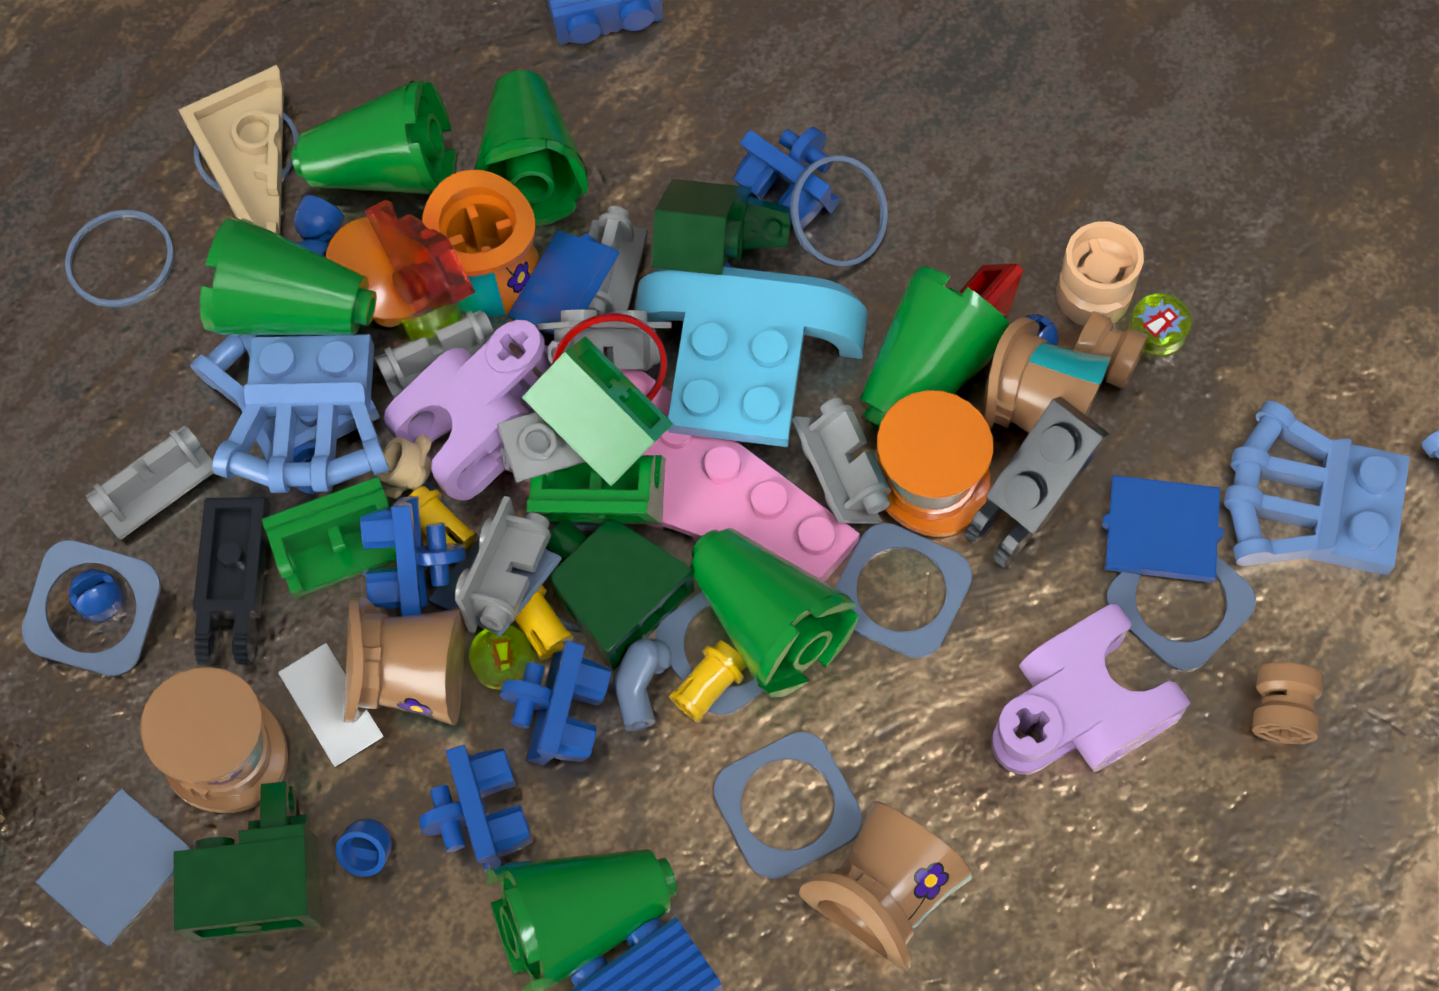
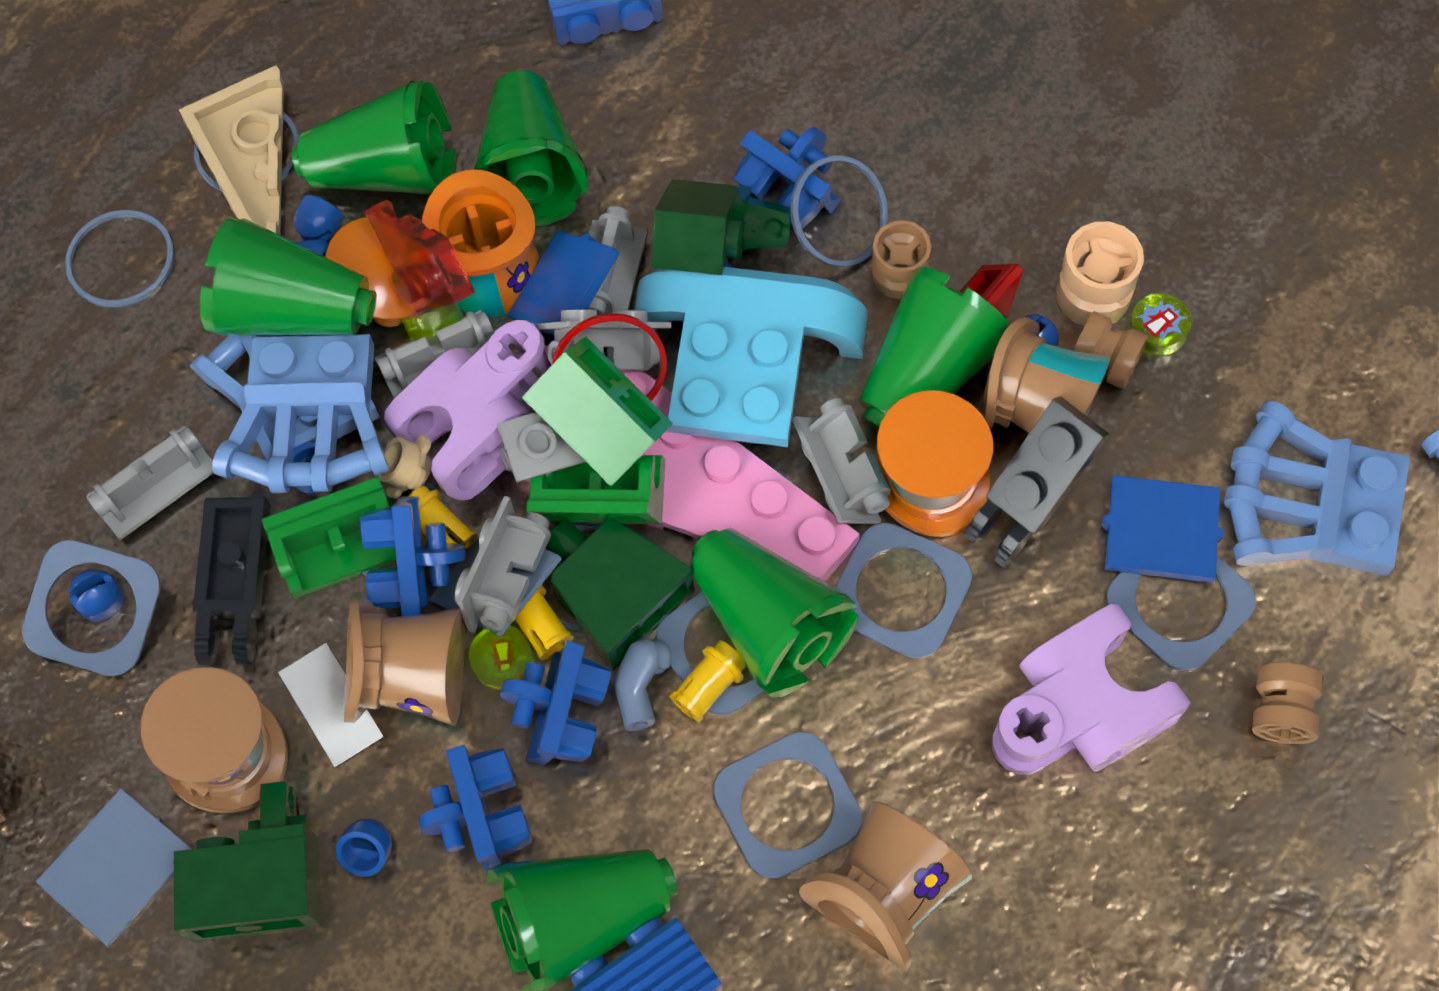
(897, 246): none -> medium nougat wheel

